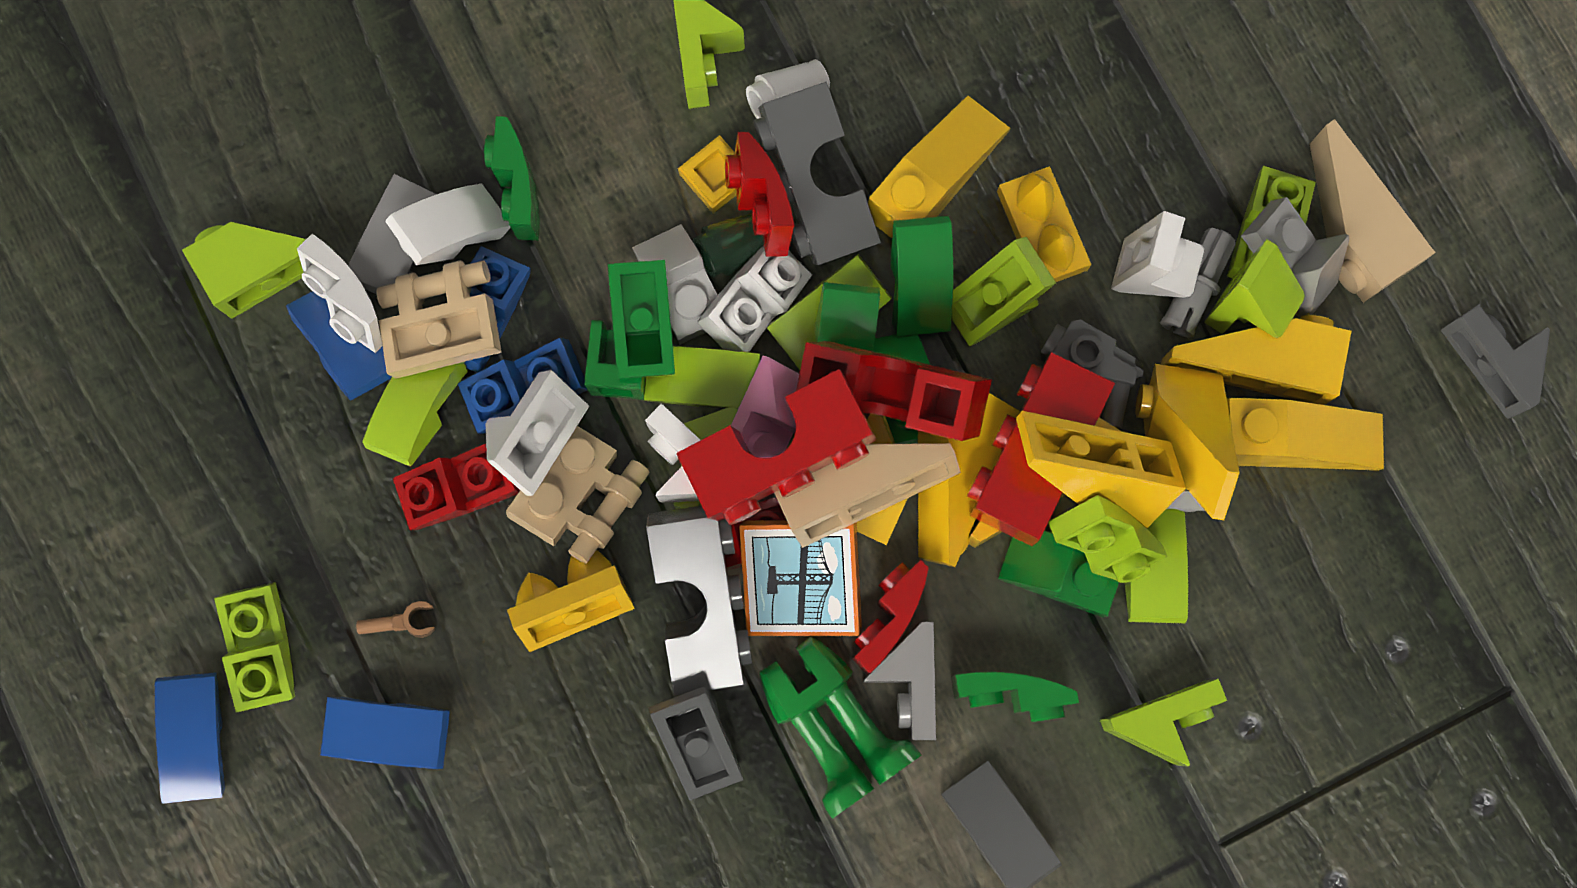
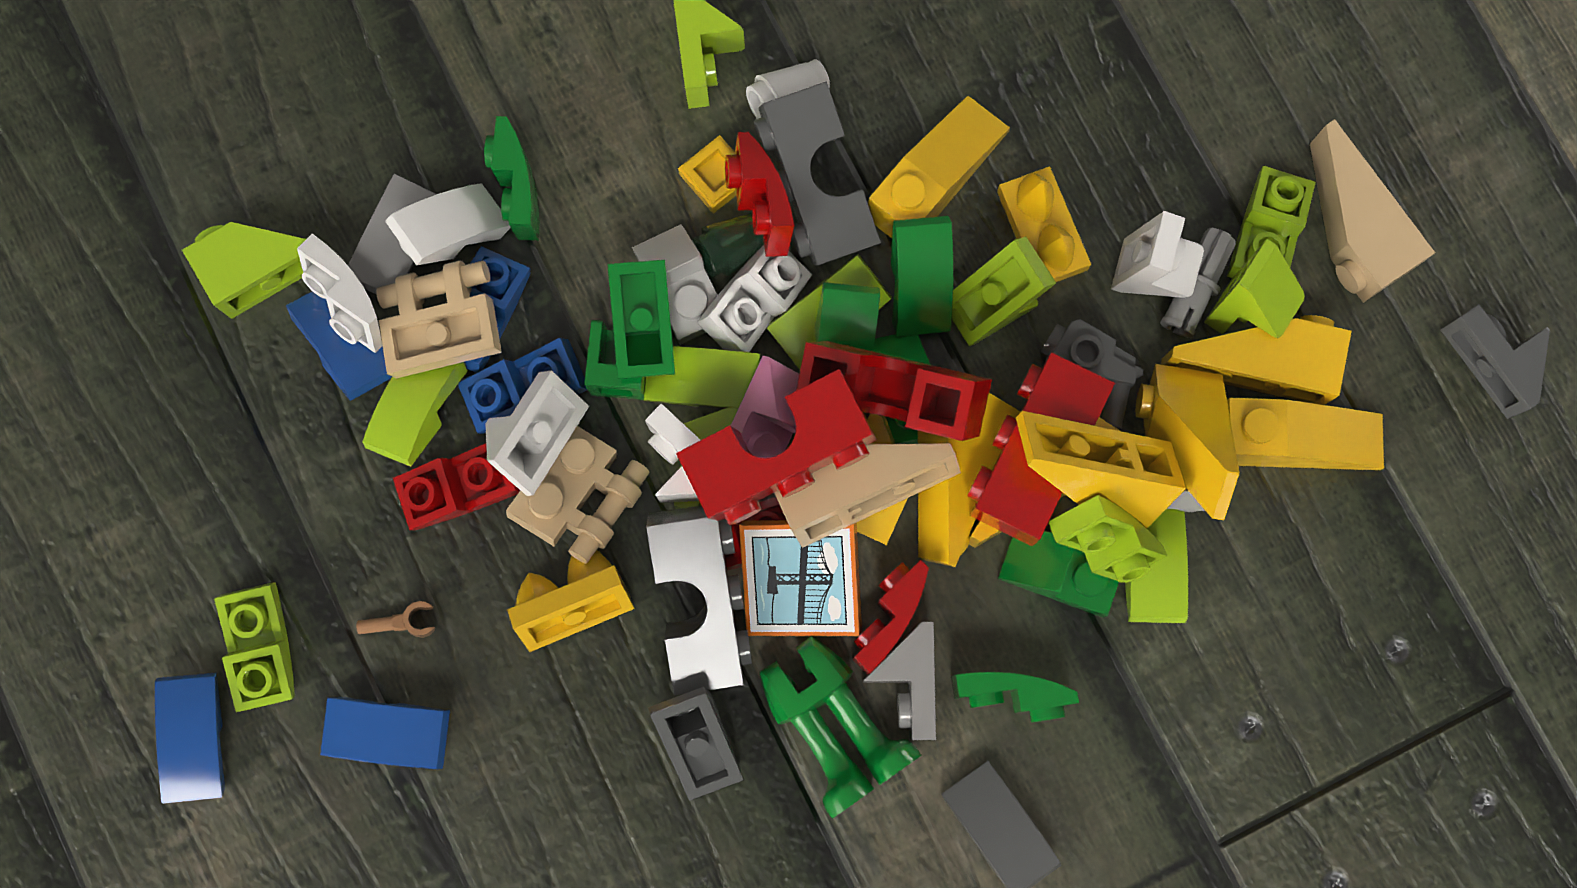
(1152, 724): lime slope -> none
(1312, 261): light grey slope -> none

